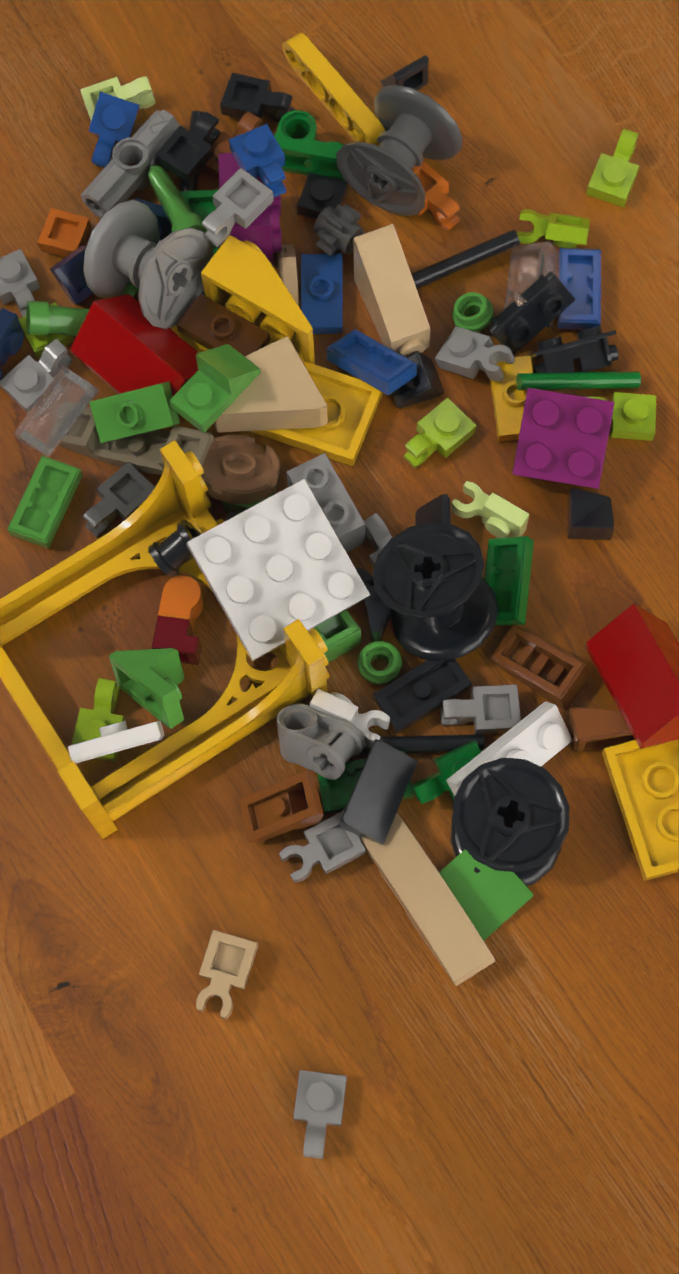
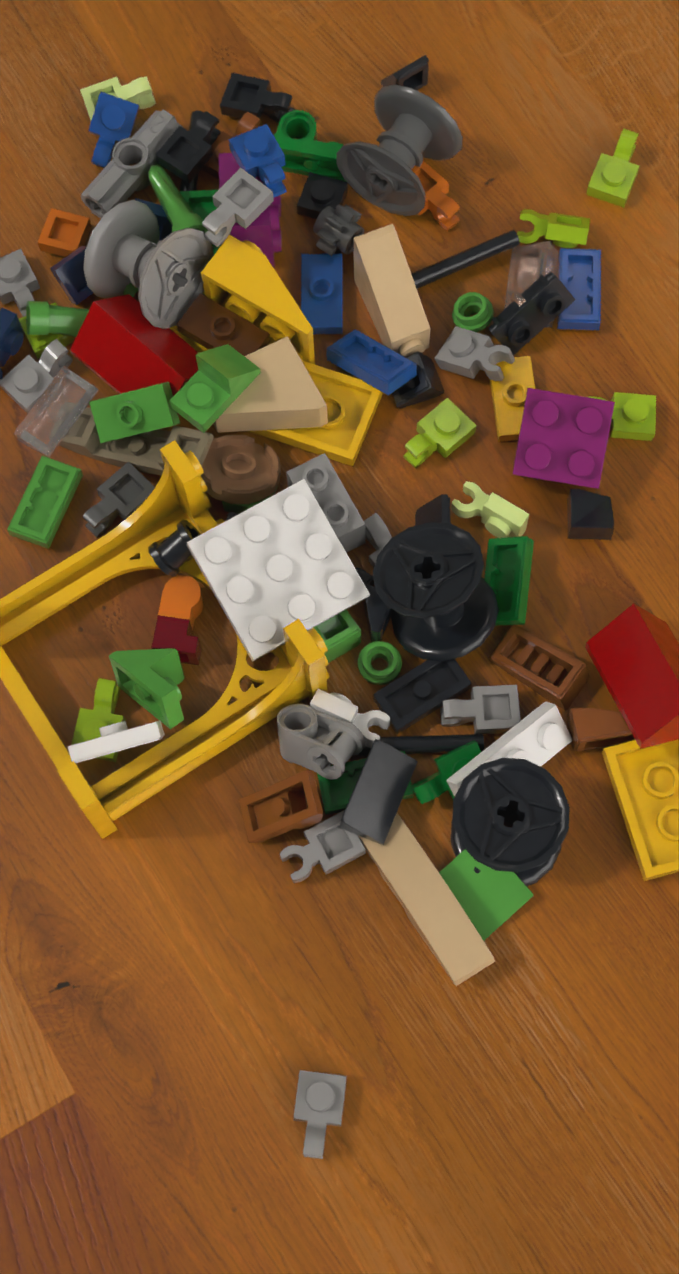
(227, 966): tan plate -> none
(288, 269): tan tile -> none
(332, 90): yellow beam -> none
(578, 380): green bar -> none
(590, 349): black hinge -> none

